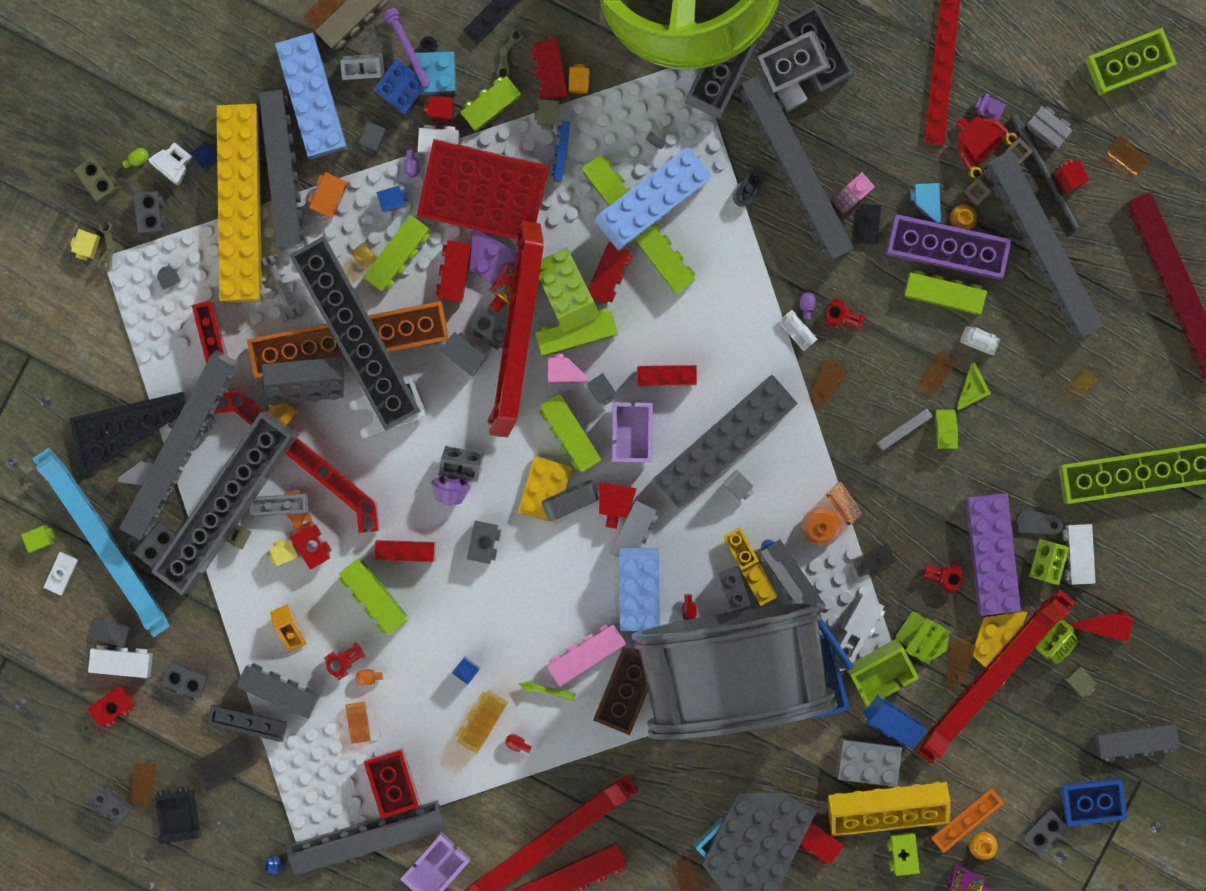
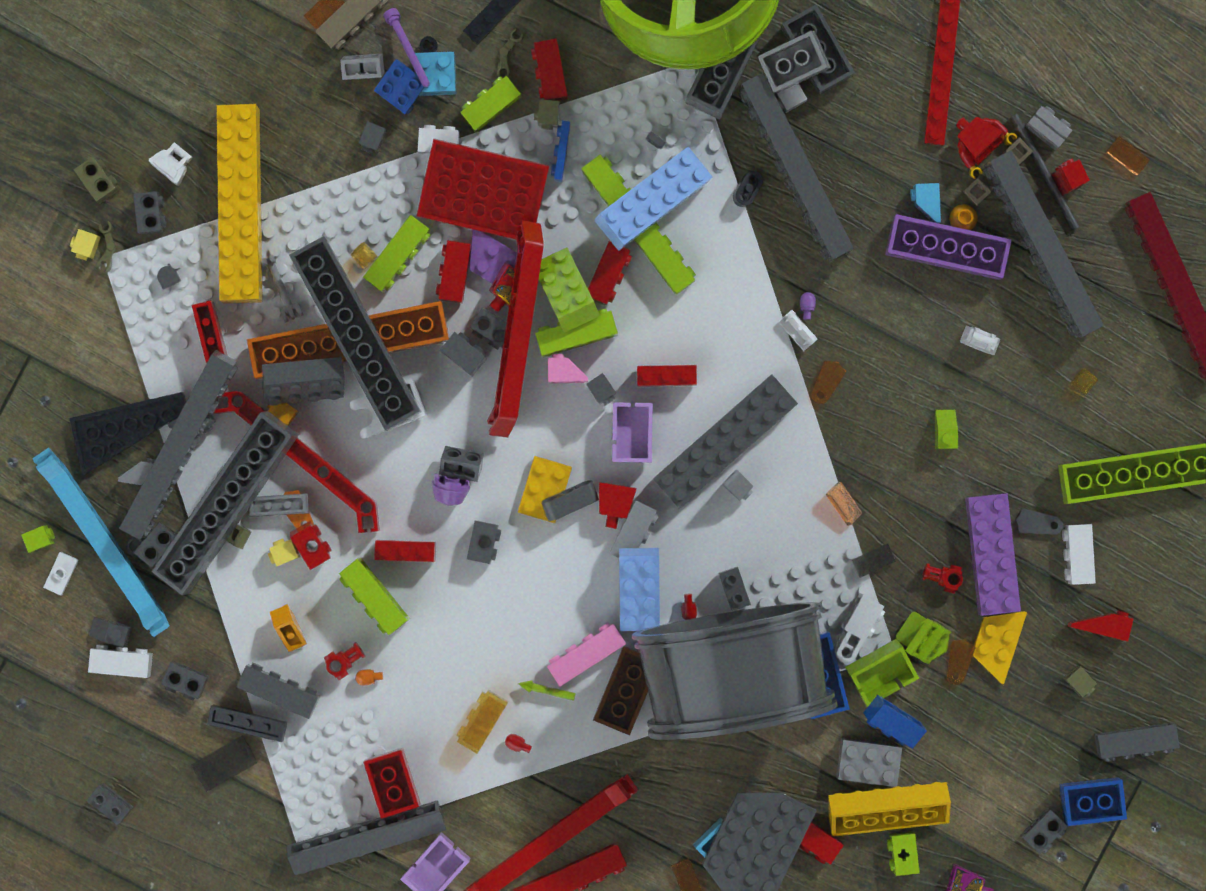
(100, 710): red brick -> none
(136, 158): lime cylinder -> none
(143, 783): clear orange tile -> none
(177, 815): black panel -> none
(205, 156): clear blue brick -> none
(274, 865): blue plate -> none
(281, 169): dark grey brick -> none
(311, 96): light blue brick -> none
(328, 195): orange brick -> none
(358, 722): clear orange tile -> none
(392, 199): blue brick -> none
(411, 164): medium lavender cylinder -> none
(440, 109): red brick -> none
(466, 670): blue brick -> none
(570, 433): lime brick -> none
(579, 79): light orange brick -> none
(750, 567): yellow slope -> none
(797, 587): piece -> none
(821, 527): orange cone -> none
(844, 315): red connector -> none
(852, 193): bright pink slope -> none
(869, 224): black plate -> none
(904, 429): light grey piece -> none
(937, 373): clear orange tile -> none
(945, 293): lime brick -> none
(967, 820): orange plate -> none
(973, 388): lime tile -> none
(983, 846): light orange piece -> none
(989, 107): medium lavender bracket -> none
(994, 675): red piece -> none
(1049, 561): lime brick -> none
(1057, 642): lime piece -> none
(1130, 61): lime brick -> none

